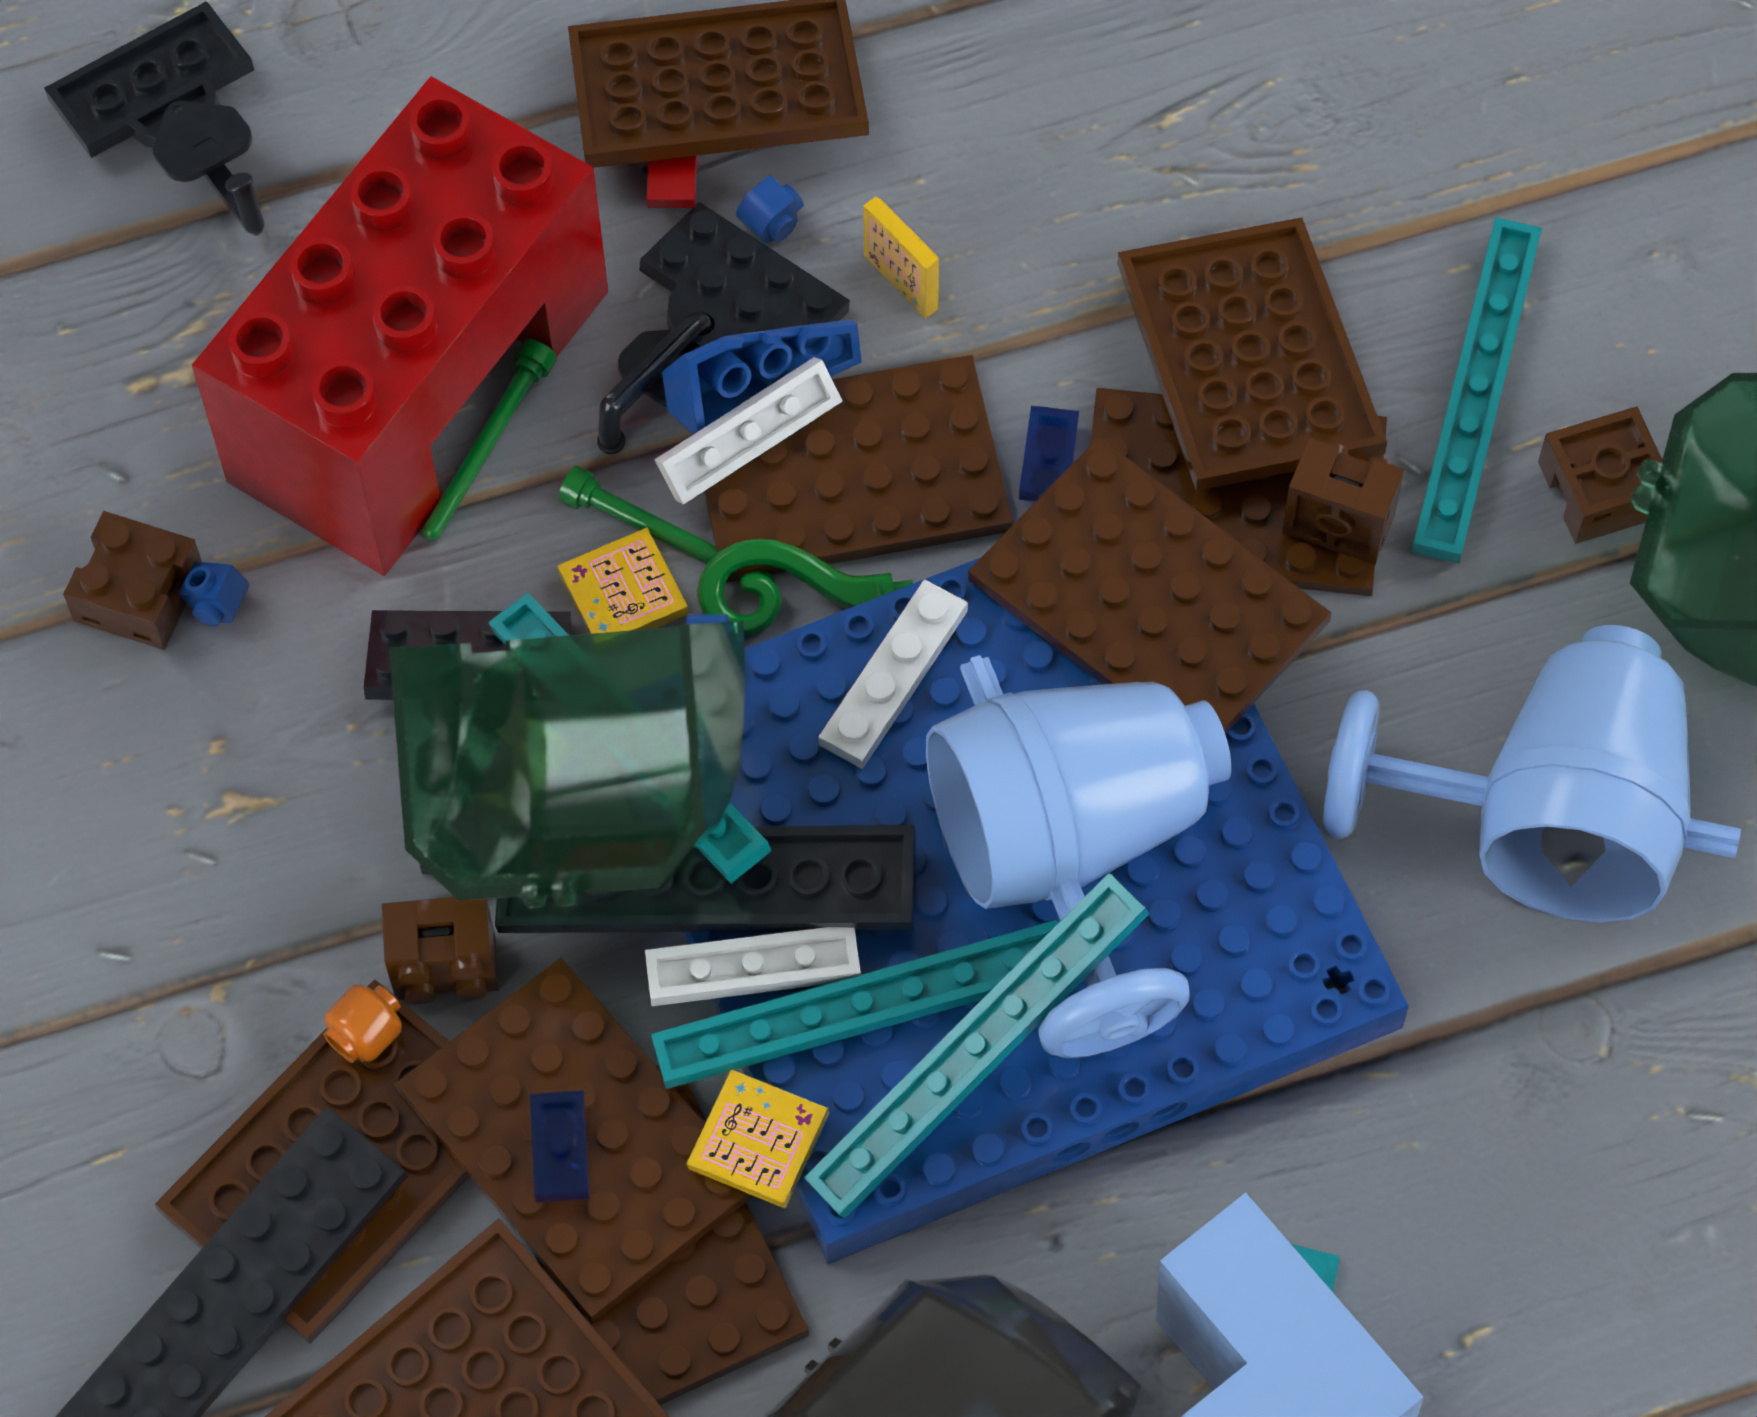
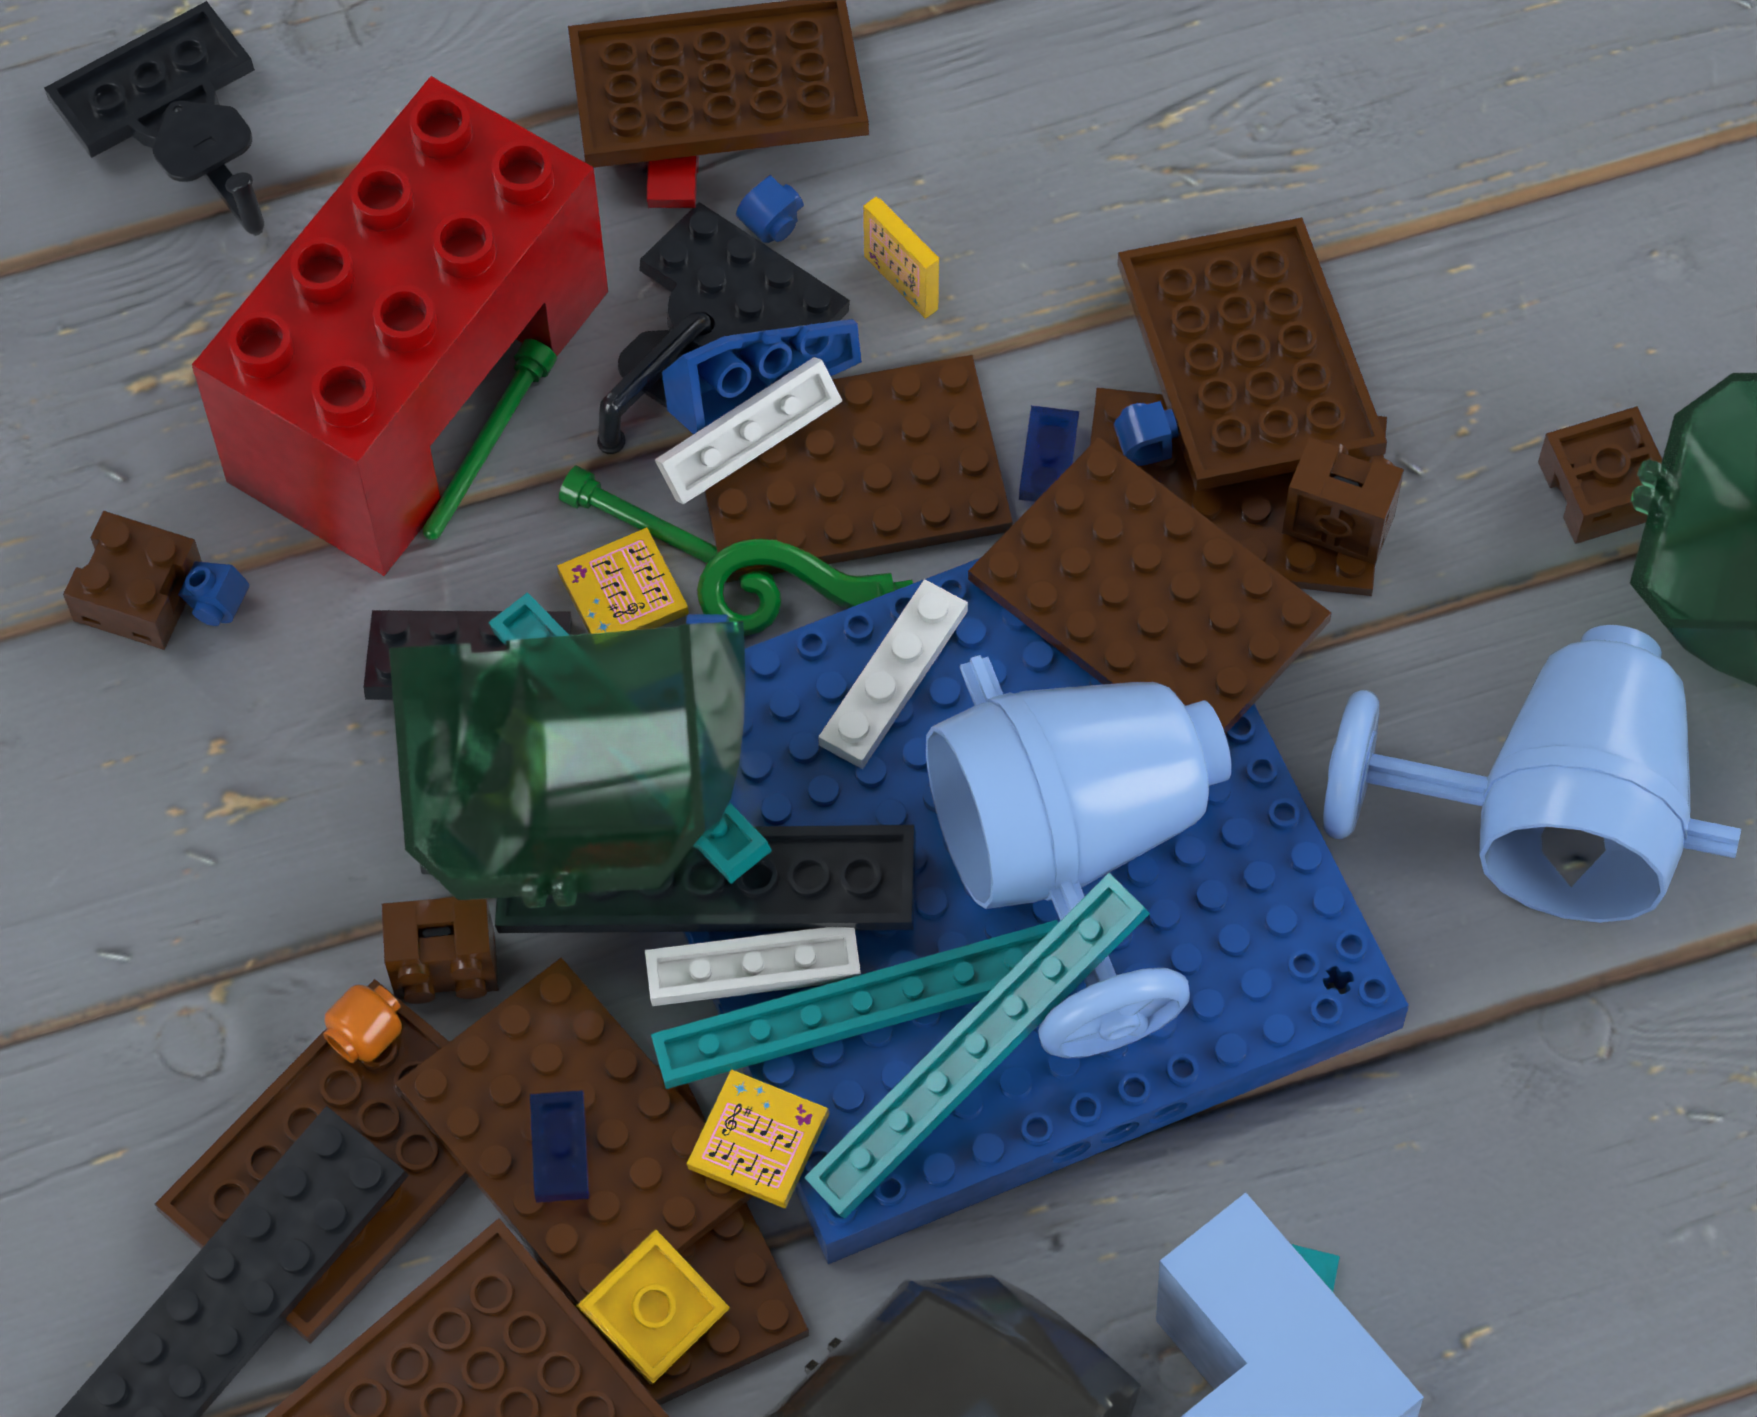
(653, 1306): none -> yellow tile
(1146, 432): none -> blue plate
(1476, 391): teal plate -> none

